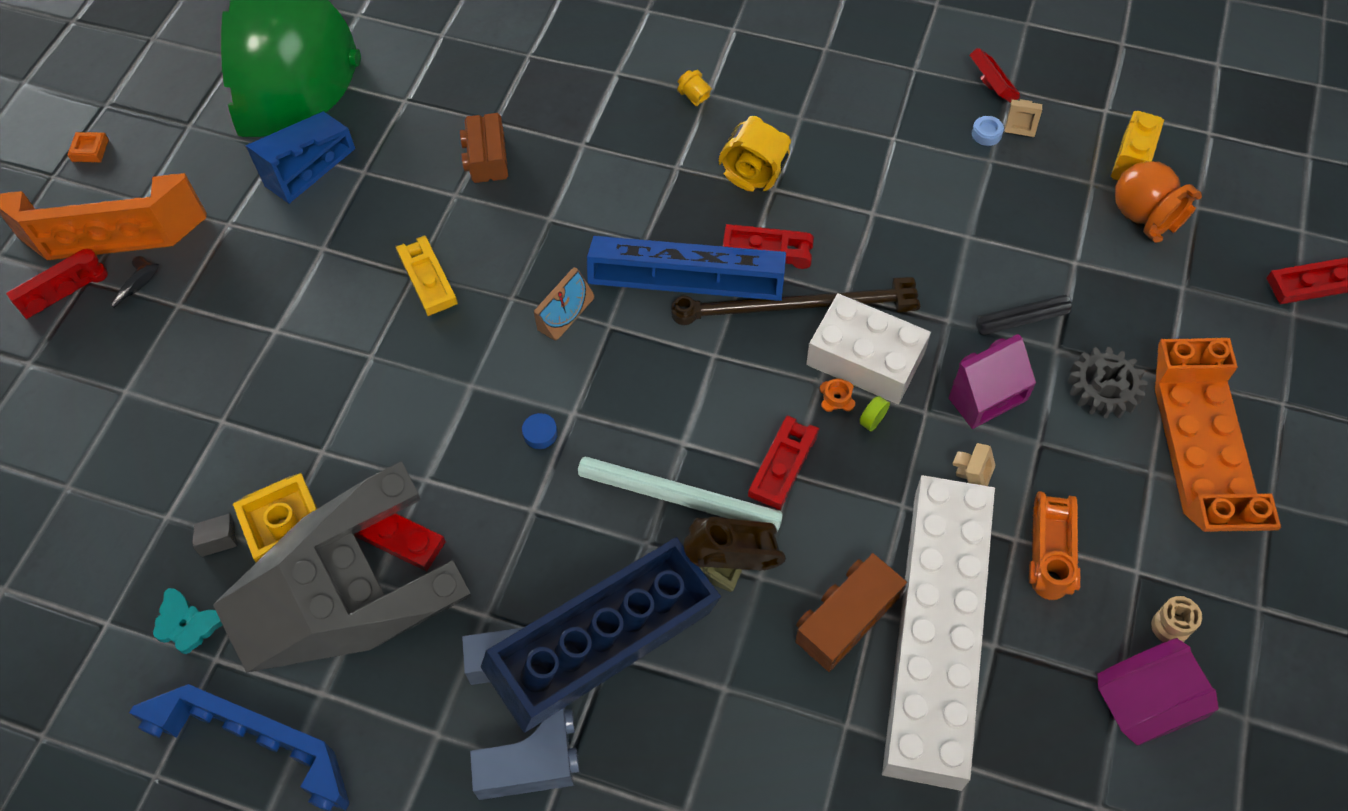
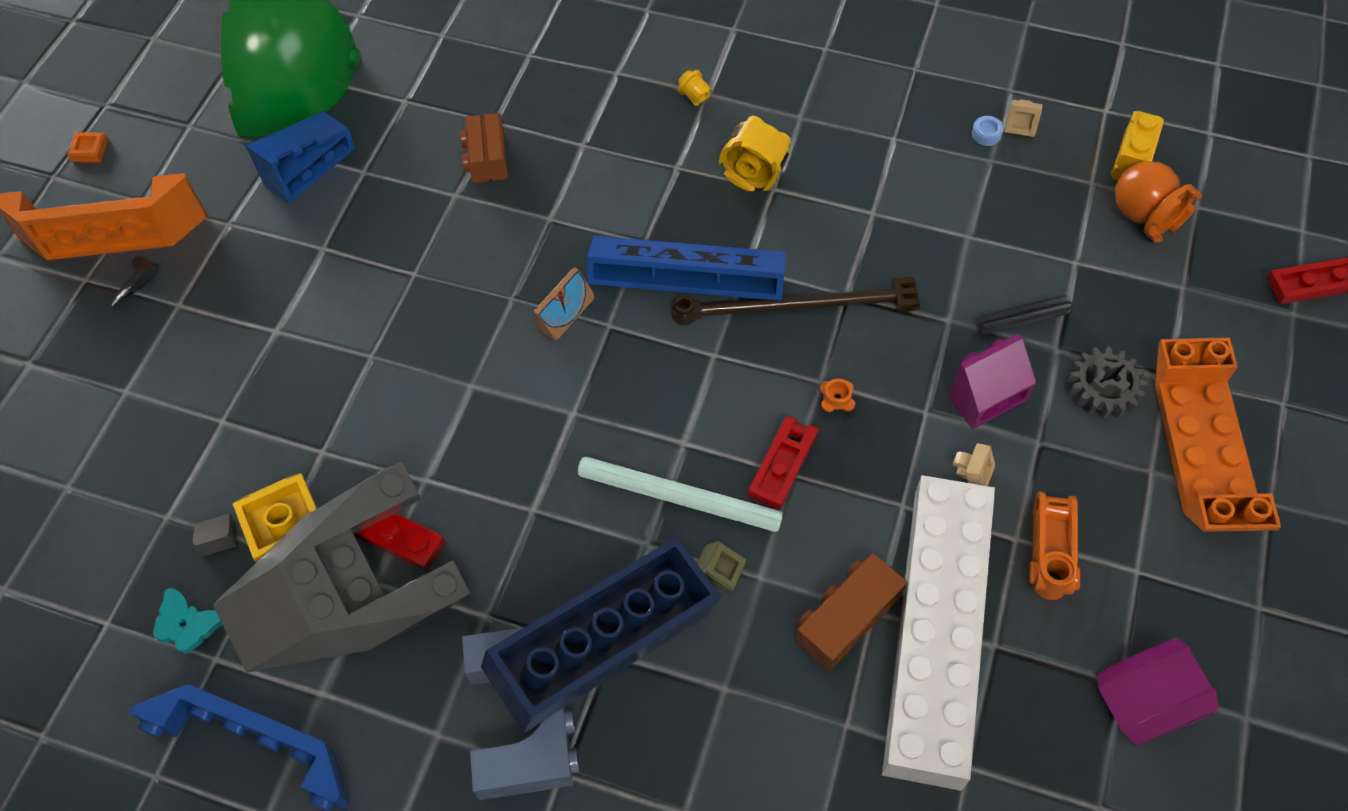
(57, 282): red plate -> none
(426, 276): yellow plate -> none
(539, 431): blue tile -> none
(733, 544): dark brown piece -> none
(772, 240): red plate -> none
(867, 348): white brick -> none
(874, 413): lime tile -> none
(994, 76): red plate -> none
(1170, 626): tan wheel -> none

